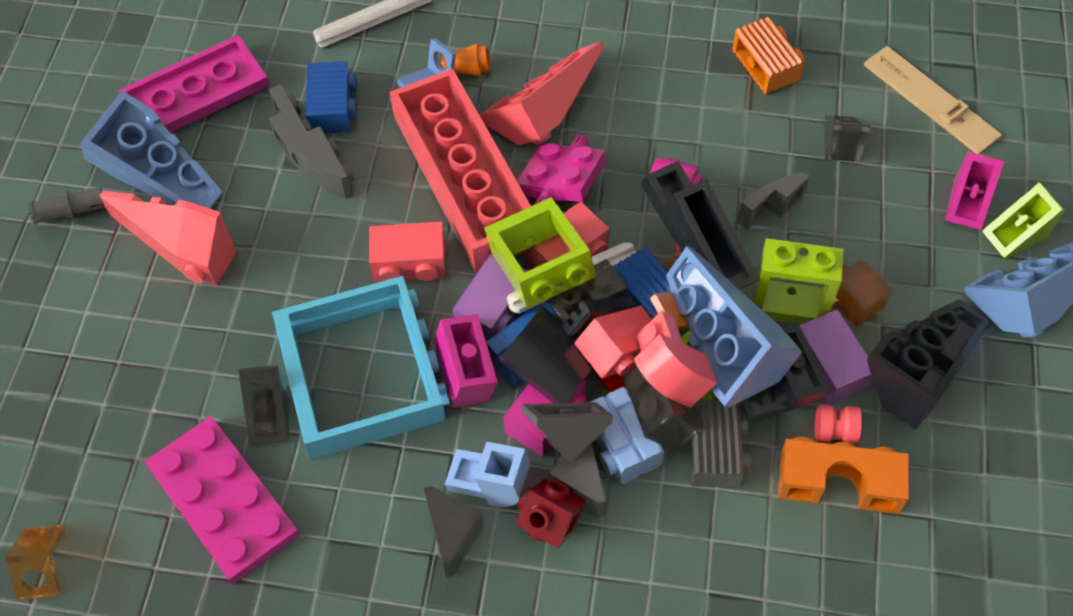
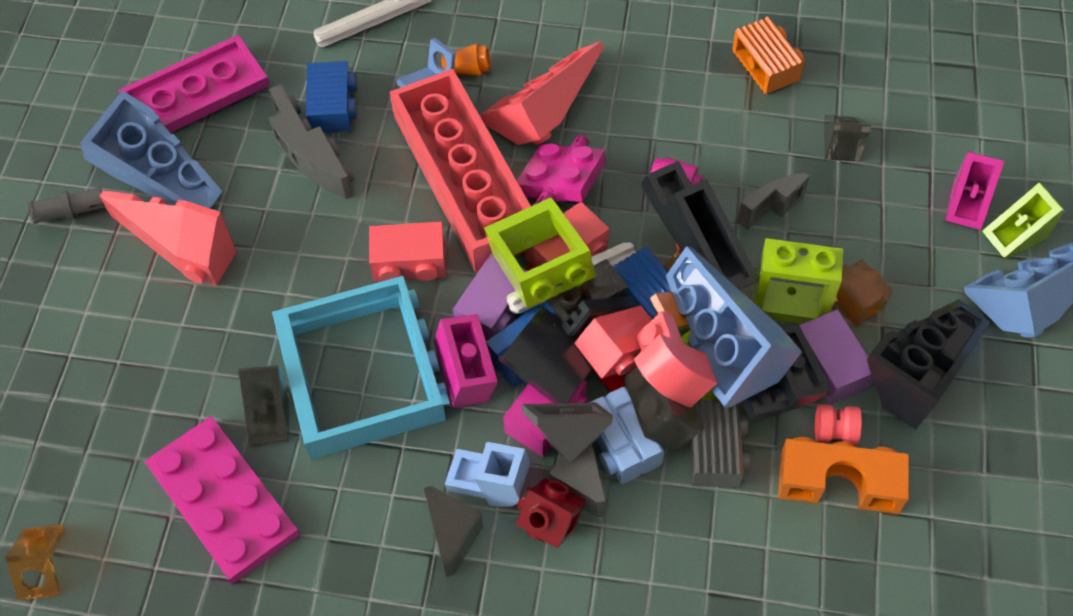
(933, 100): tan piece -> none

